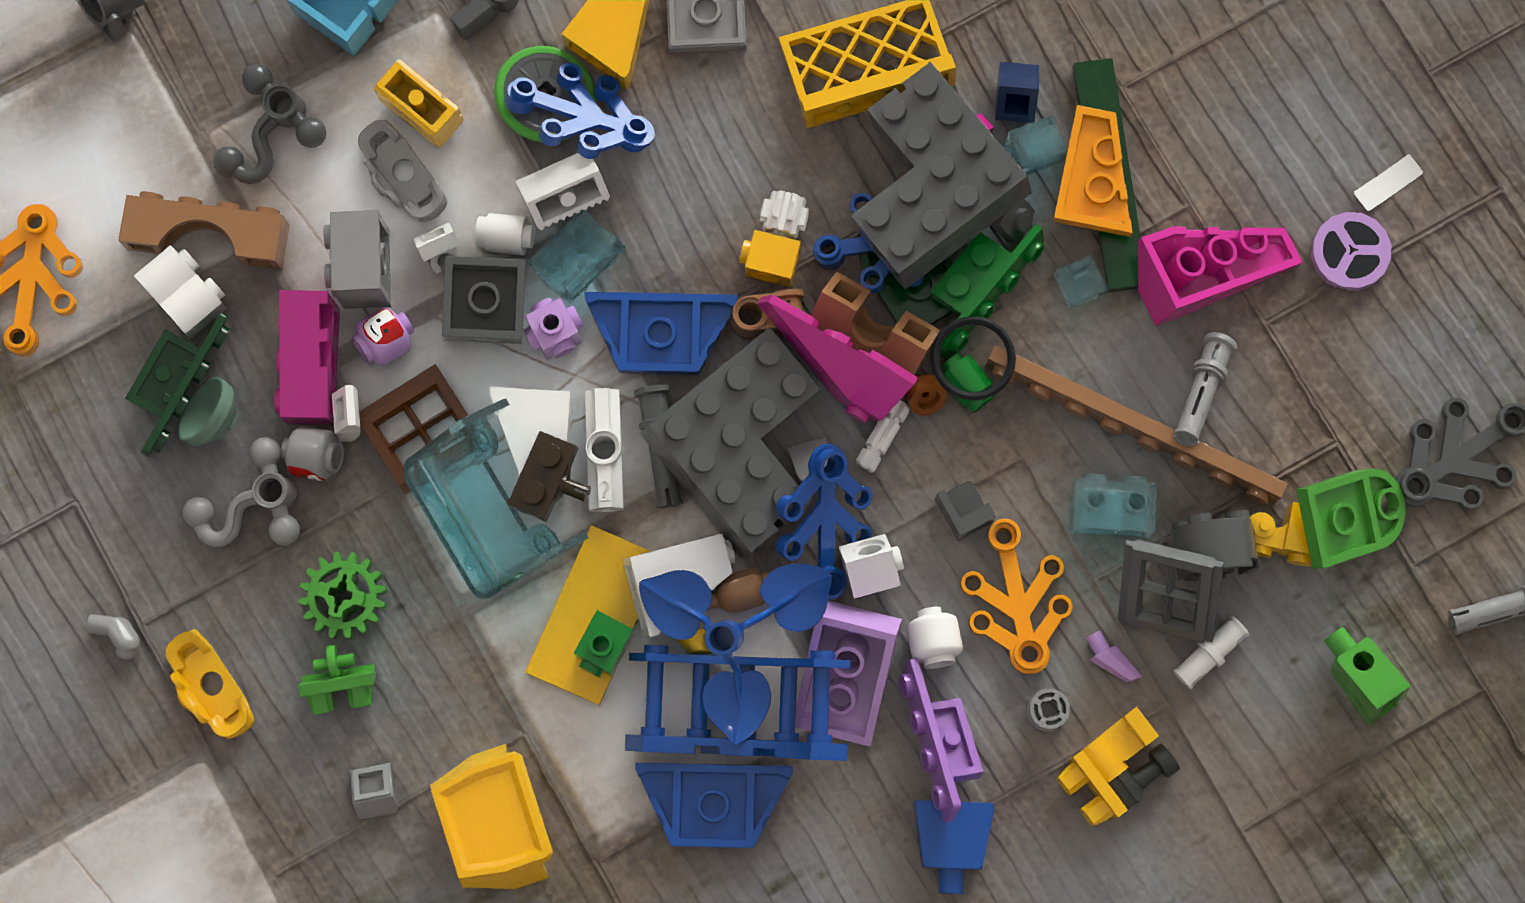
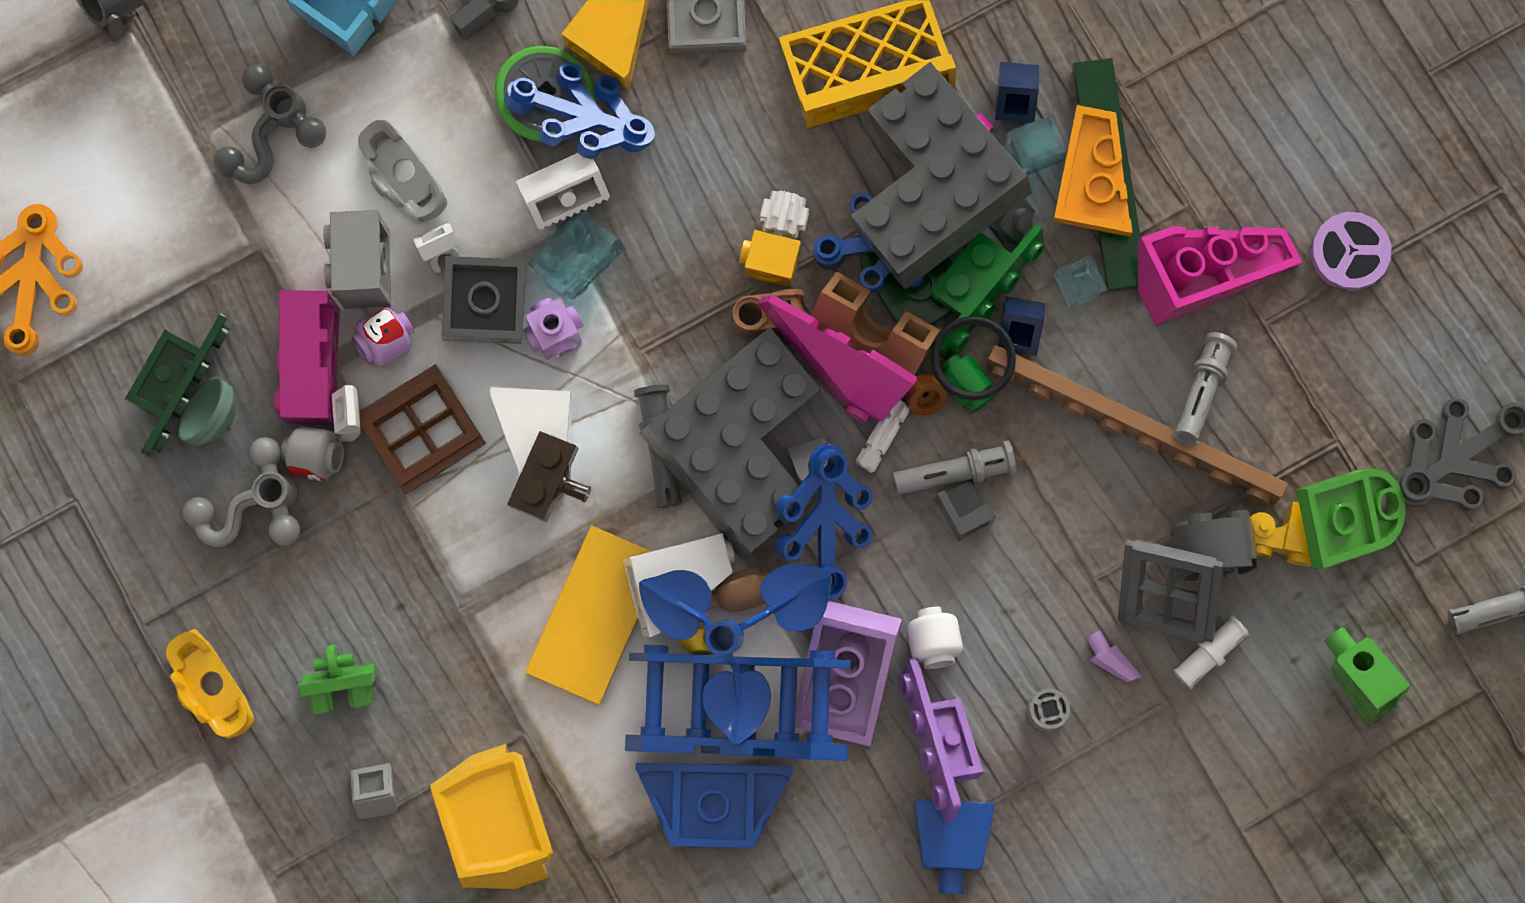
(119, 631): light grey arm -> none
(155, 223): medium nougat arch -> none
(181, 291): white brick -> none
(347, 579): bright green gear -> none
(418, 104): yellow brick -> none
(472, 510): clear light blue windscreen -> none
(504, 234): white brick -> none
(603, 425): white piece -> none
(603, 645): green brick -> none
(660, 329): blue wing -> none
(871, 565): white brick -> none
(958, 469): none -> light grey pin
(1018, 604): light orange plant -> none
(1023, 323): none -> dark blue brick
(1107, 775): yellow hips -> none
(1113, 513): clear light blue brick -> none
(1388, 182): white sticker -> none

